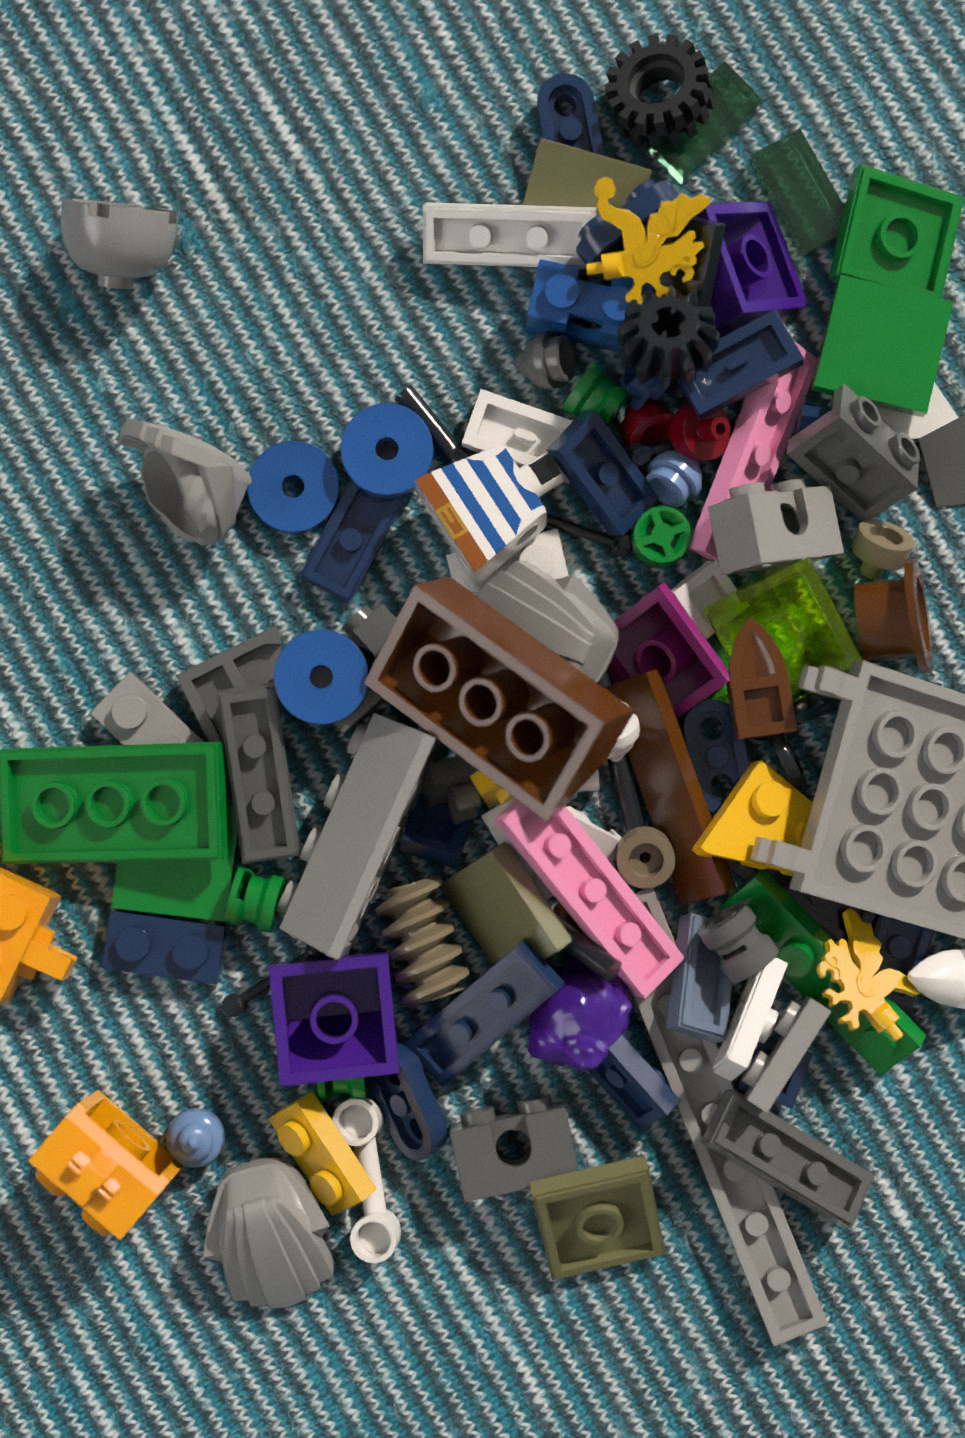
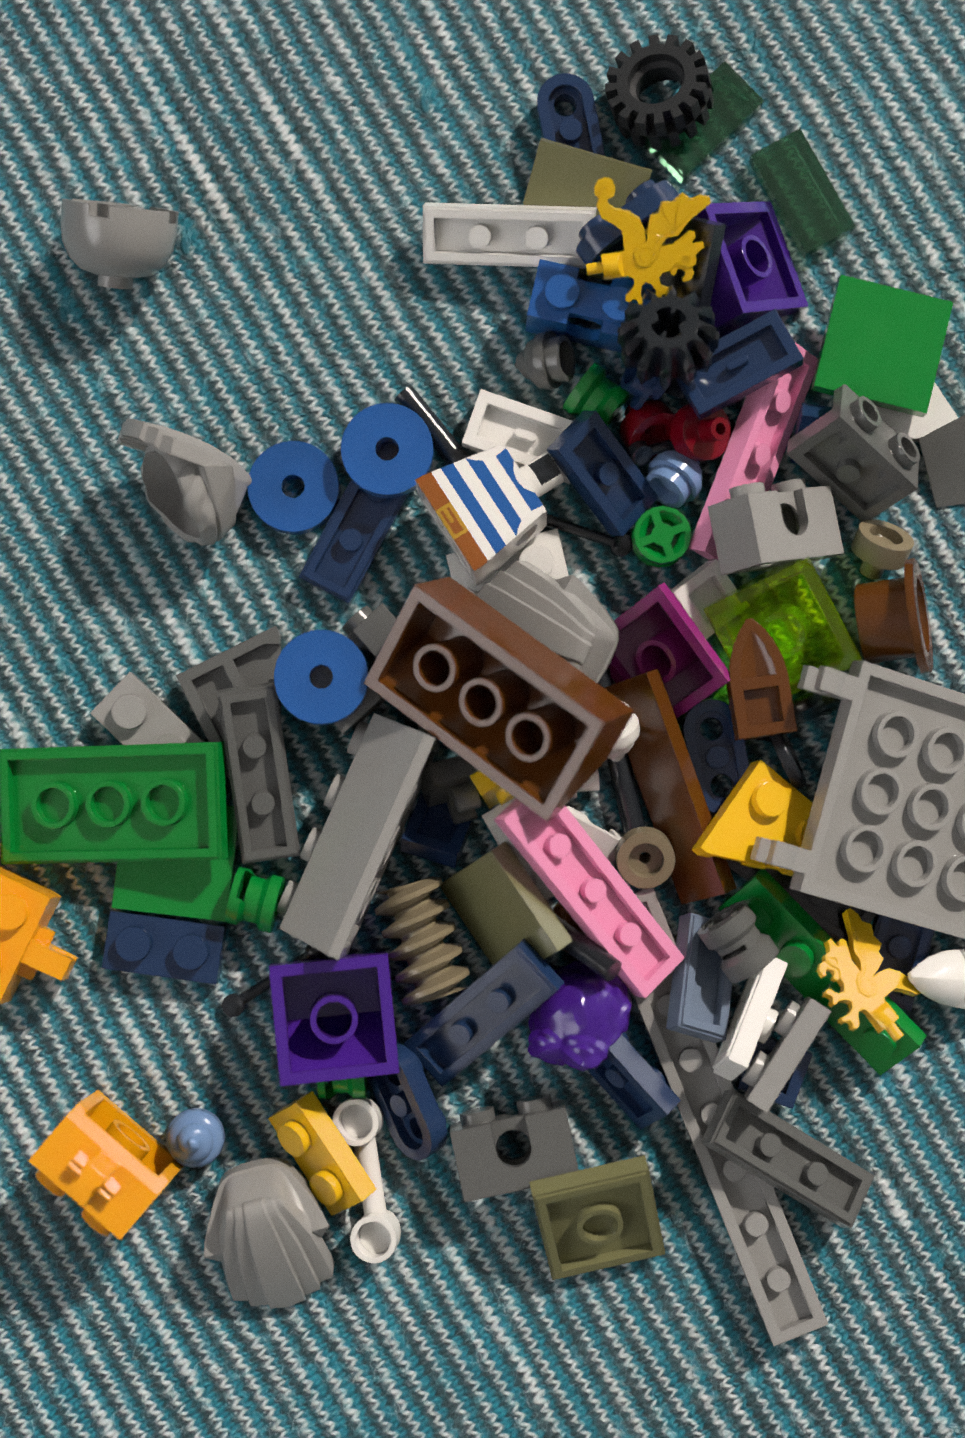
(896, 232): green tile -> none

